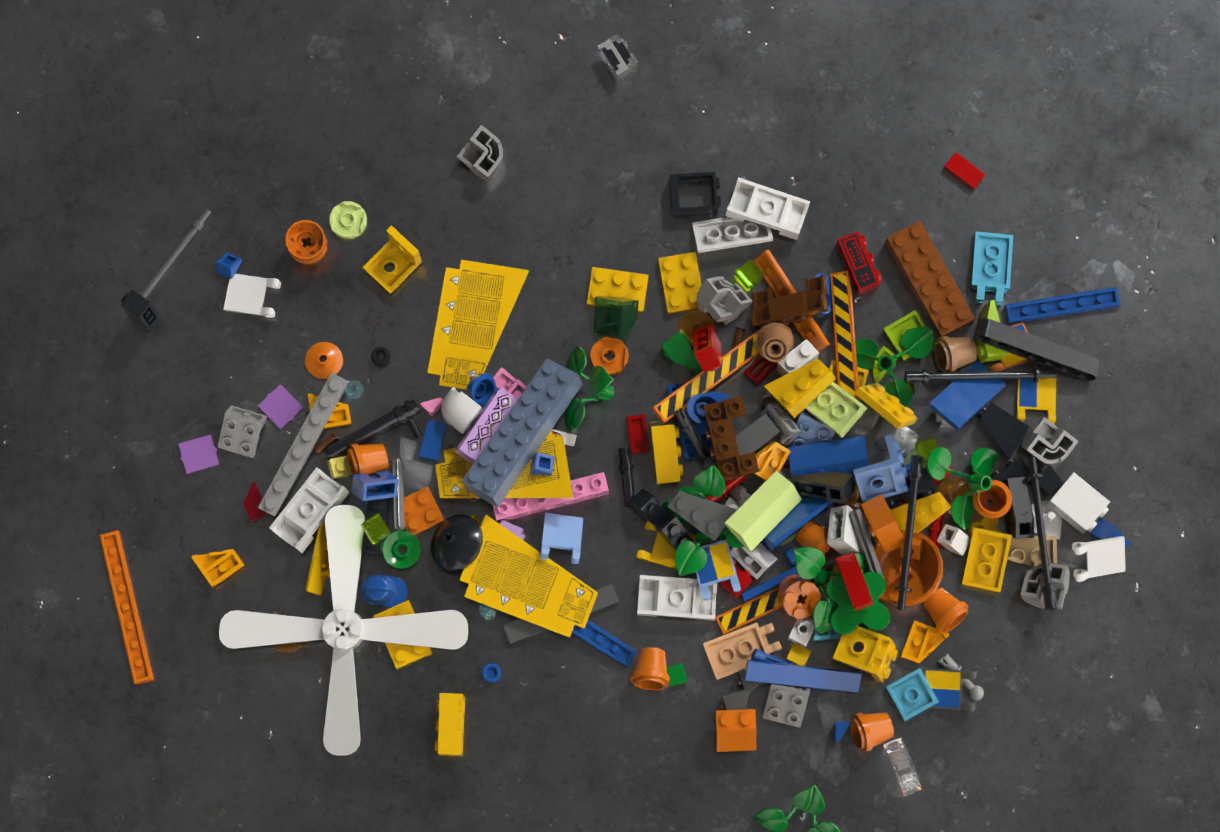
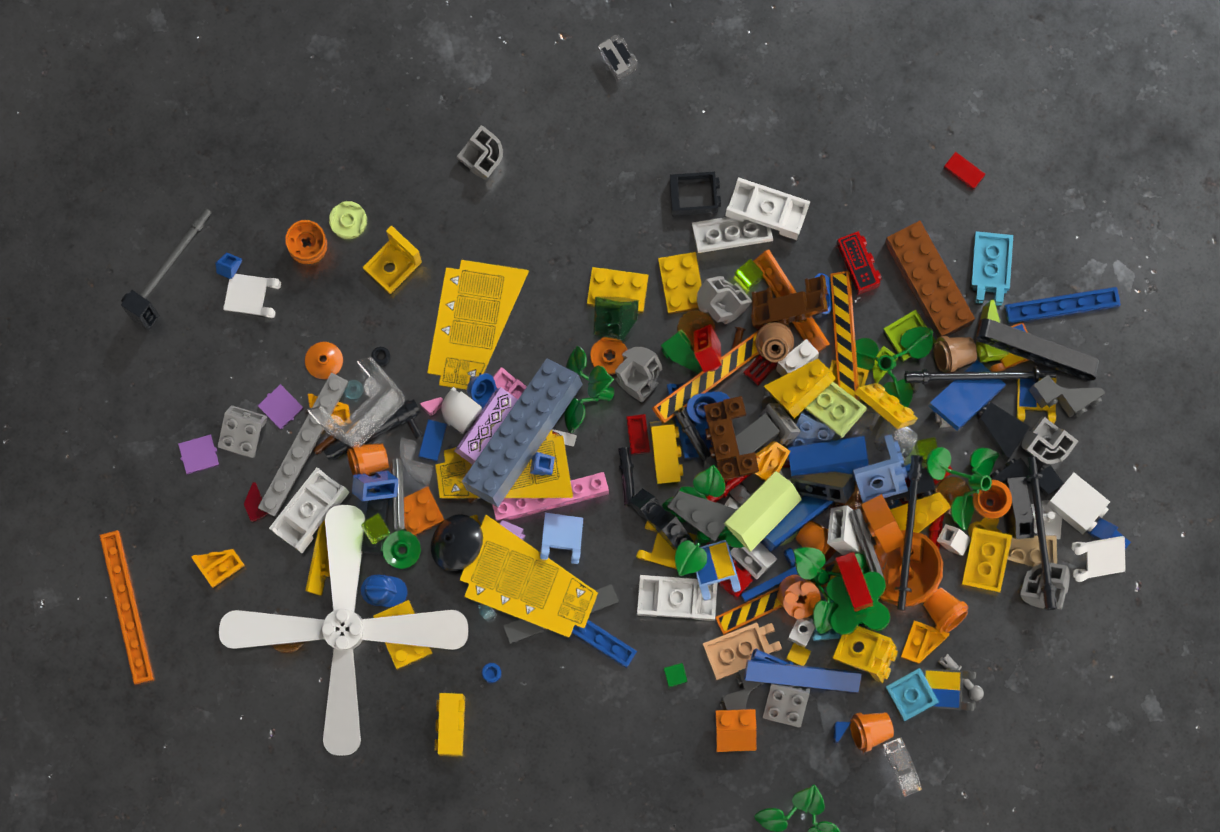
(339, 467): light yellow plate -> none
(382, 403): none -> clear windscreen
(638, 372): none -> light grey brick
(650, 669): orange piece -> none
(1072, 400): none -> dark grey arch

